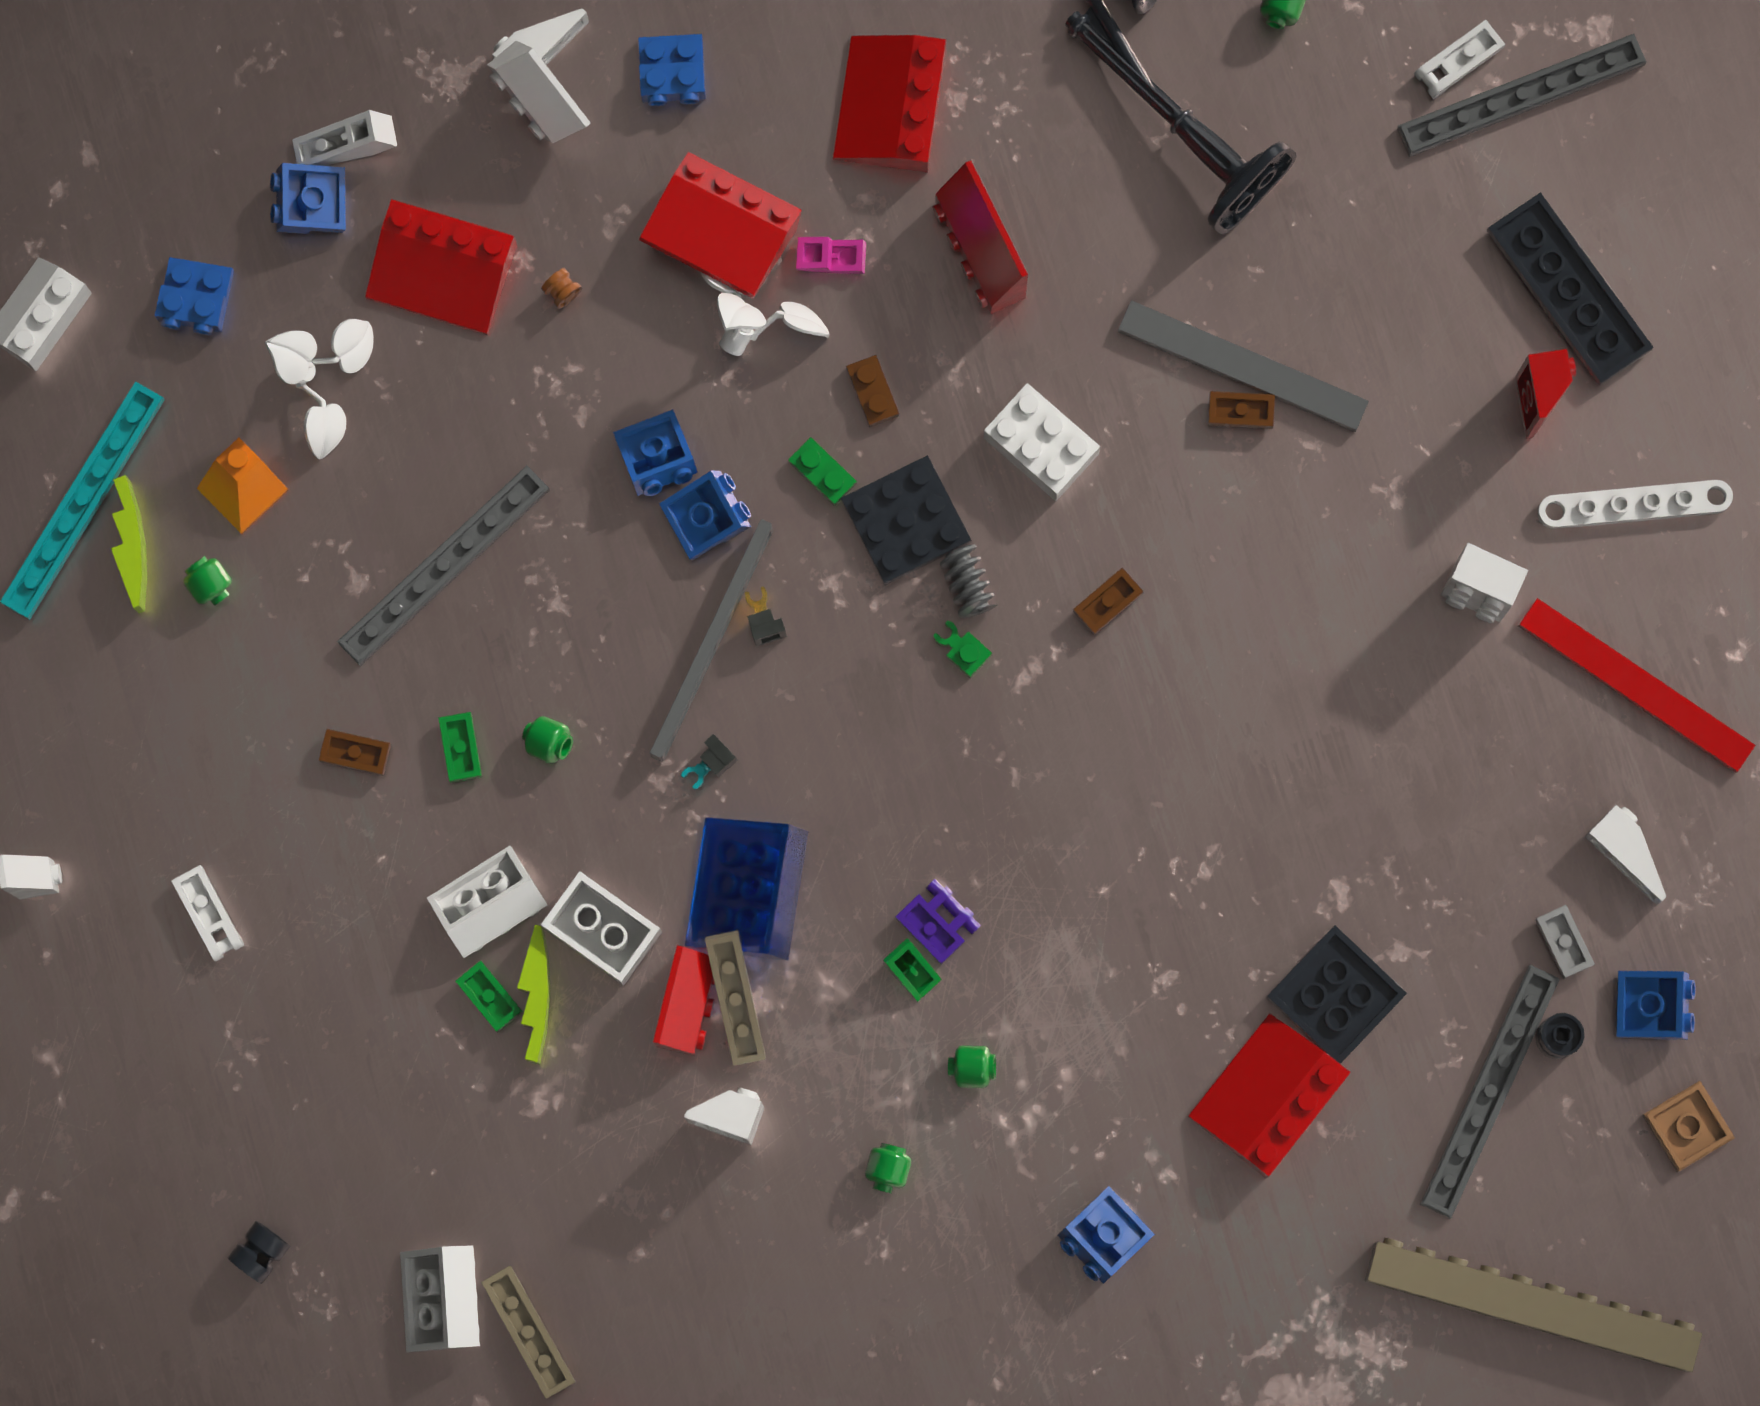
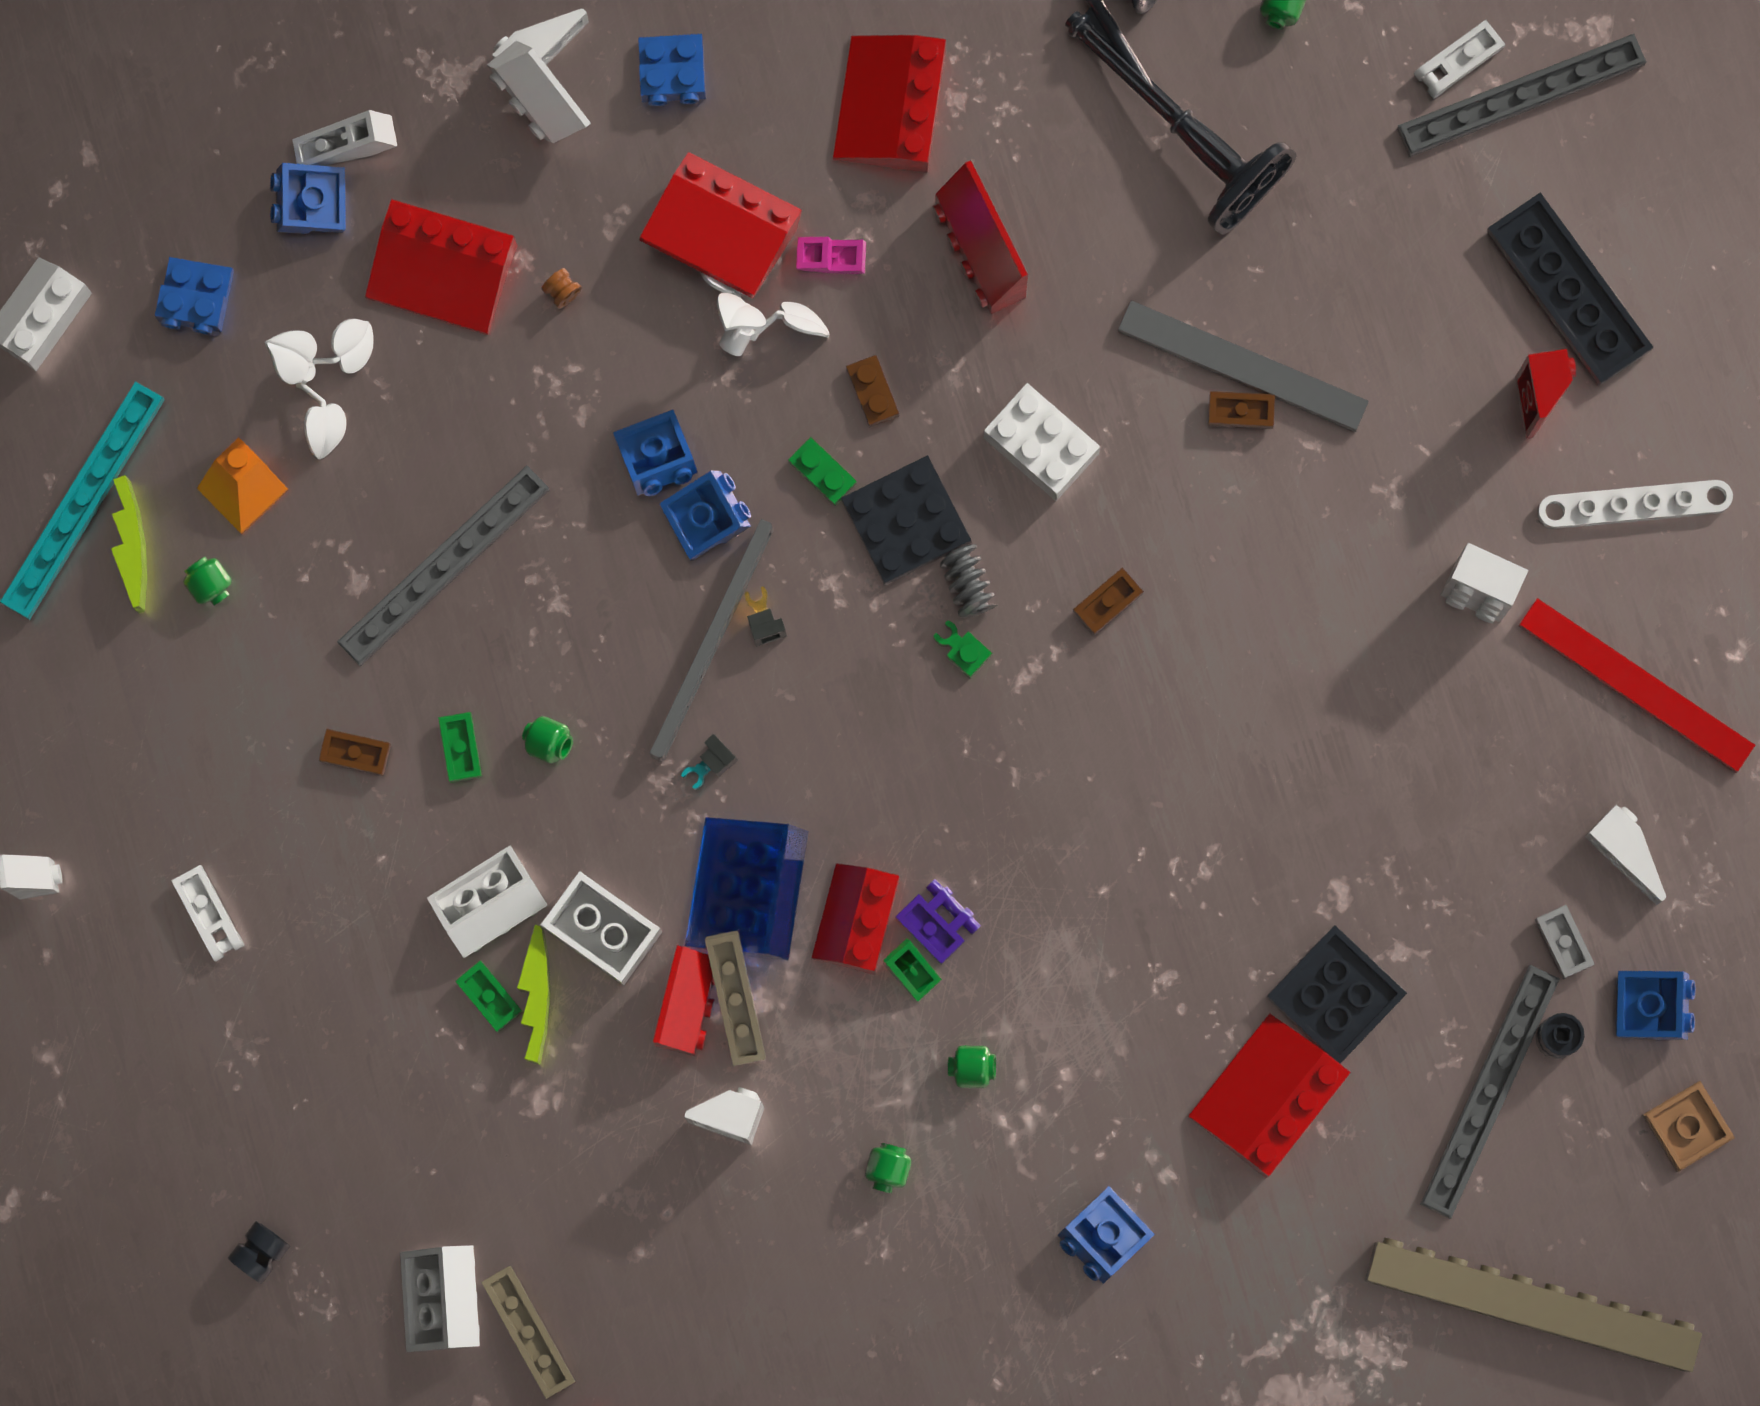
(855, 917): none -> red slope

